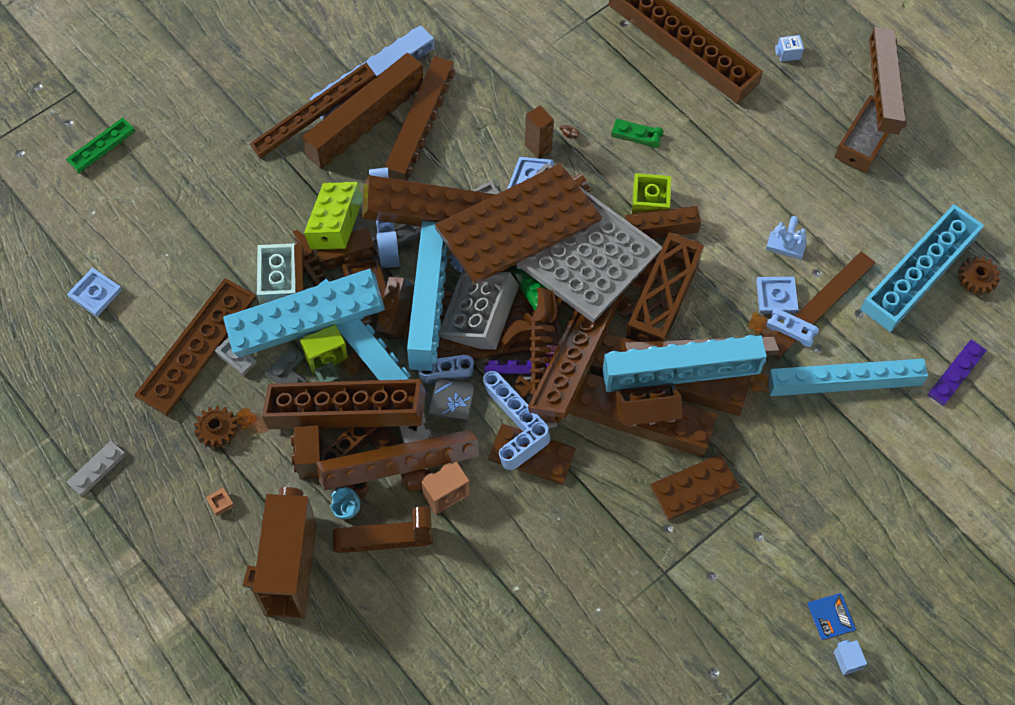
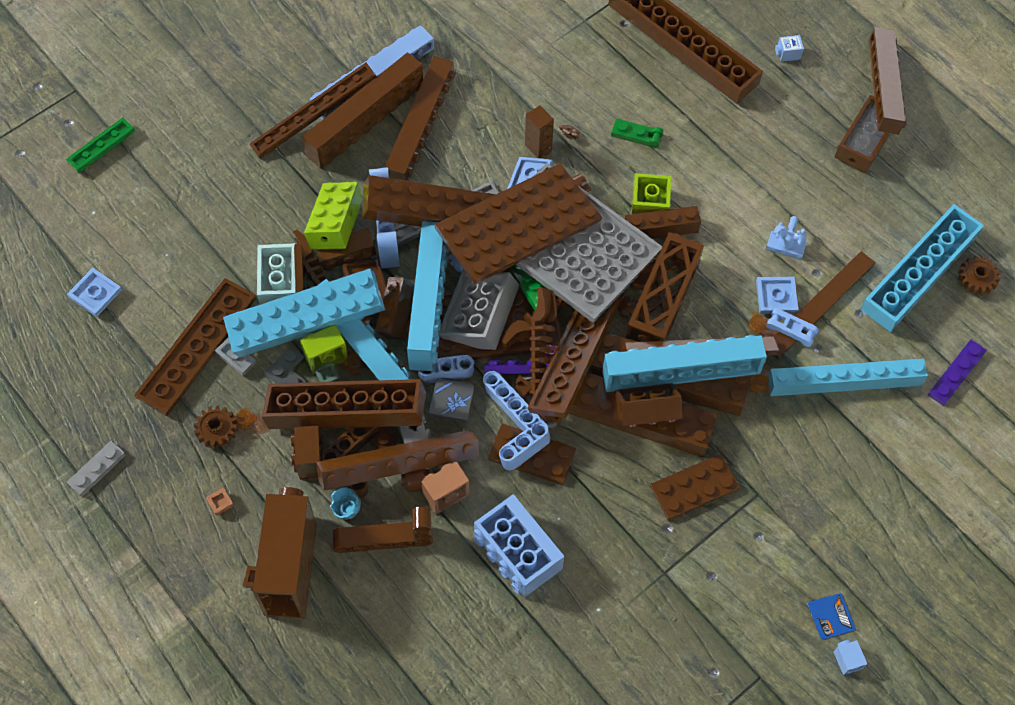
(518, 546): none -> light blue brick

